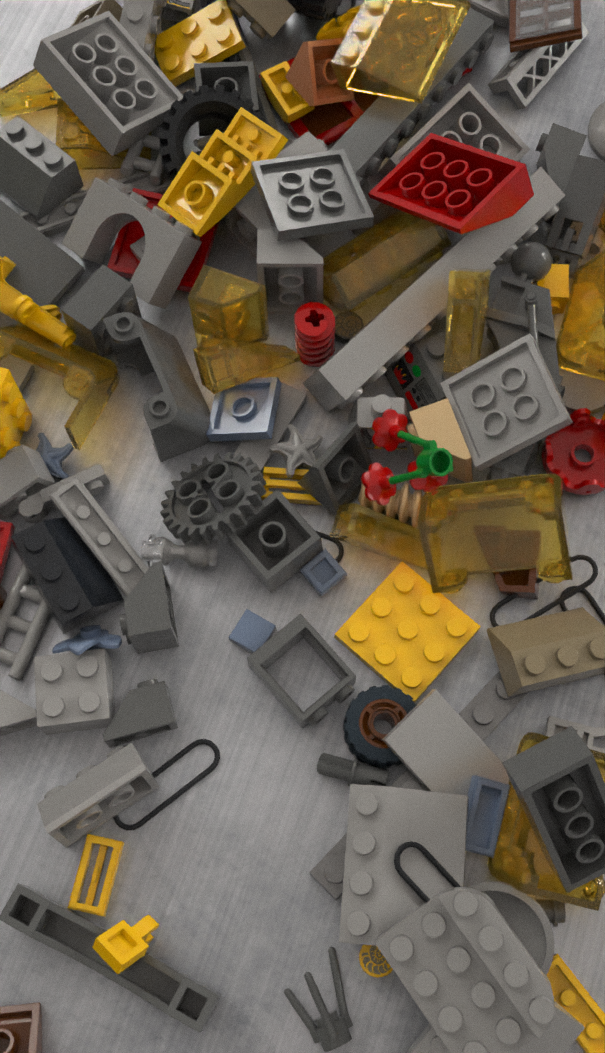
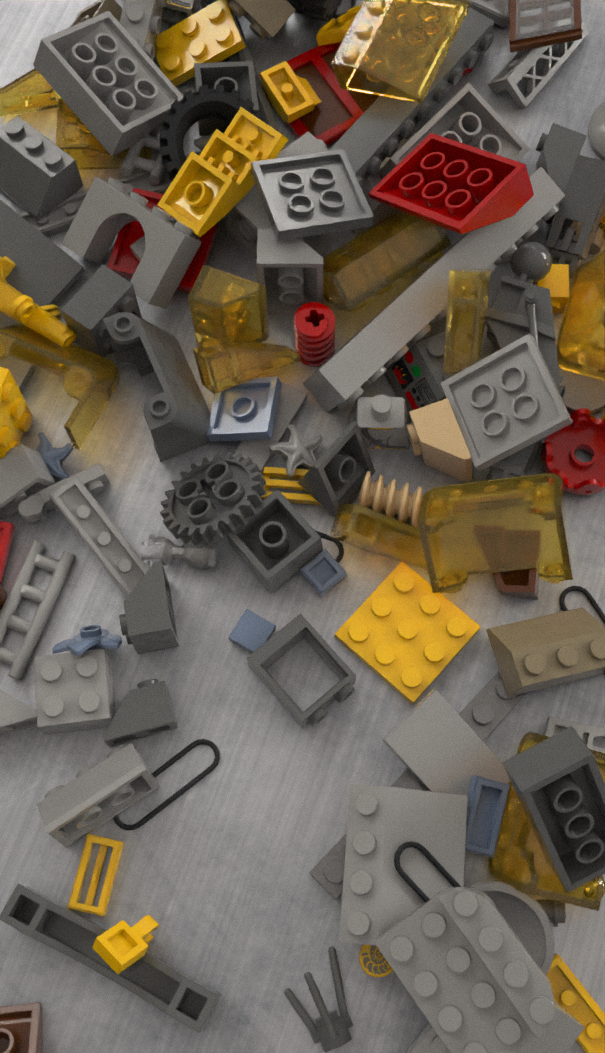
(65, 573): black slope -> none
(313, 73): nougat slope -> none
(347, 325): tile -> none
(351, 770): dark grey axle -> none
(358, 725): black wheel -> none
(424, 473): red plant -> none
(556, 602): black piece -> none

